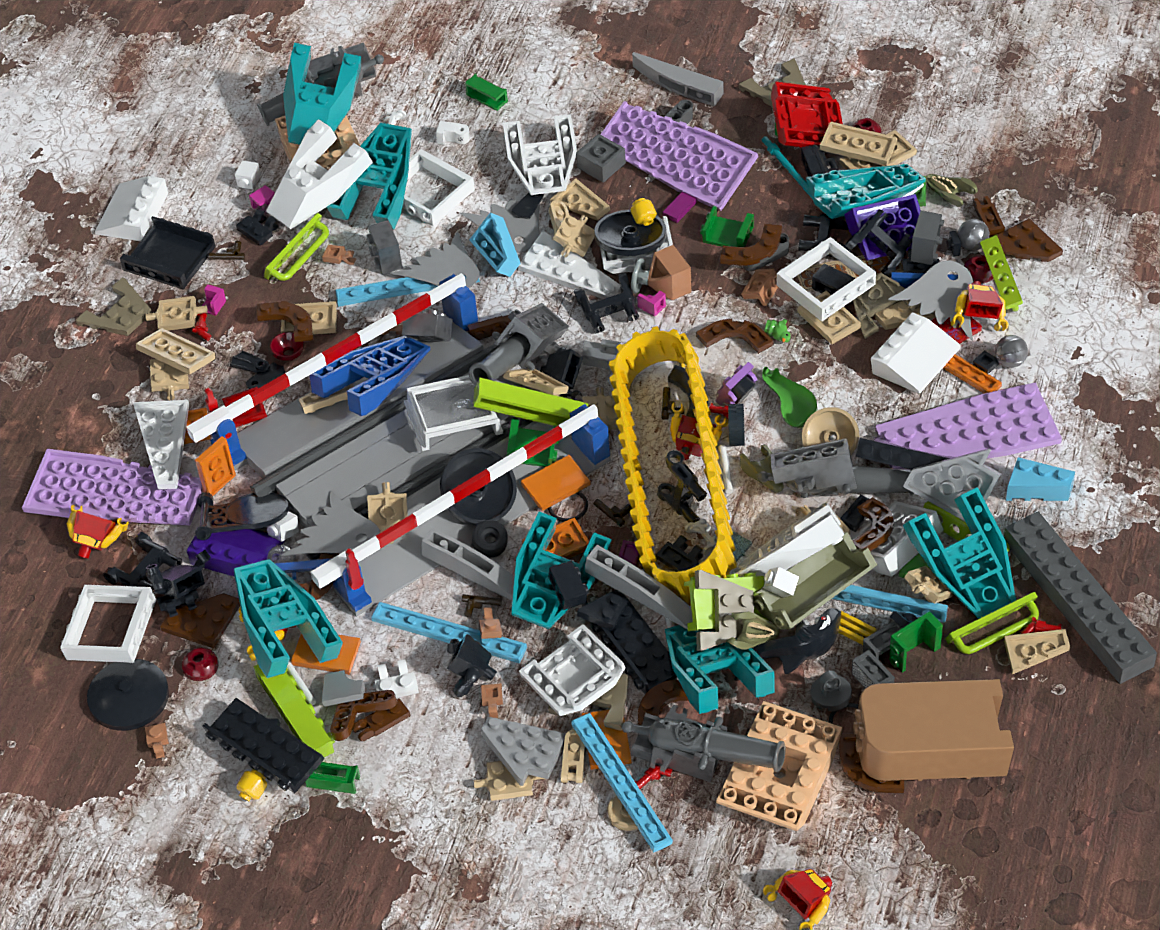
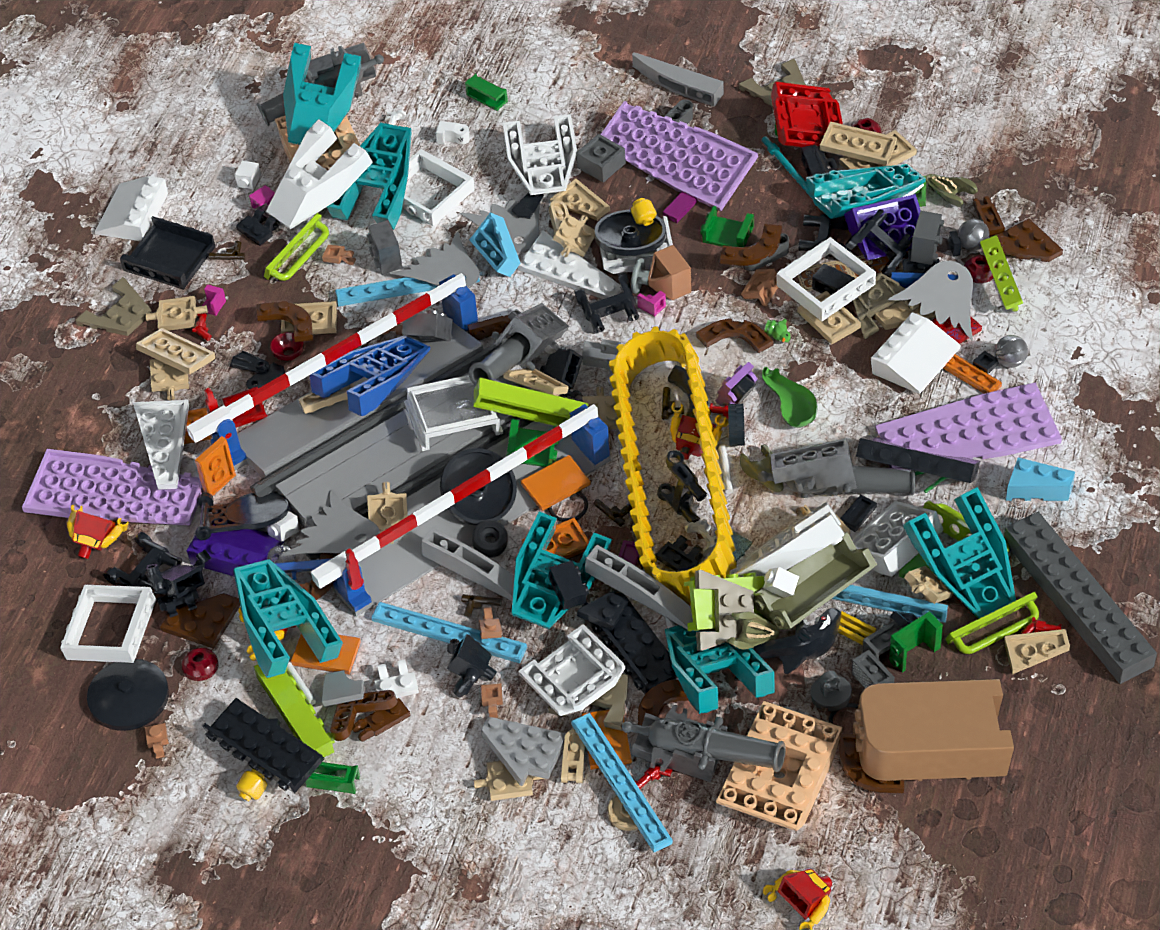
(830, 422): tan dish -> none
(881, 527): reddish brown plate -> none
(952, 477): light grey wing -> none
(981, 302): red torso -> none

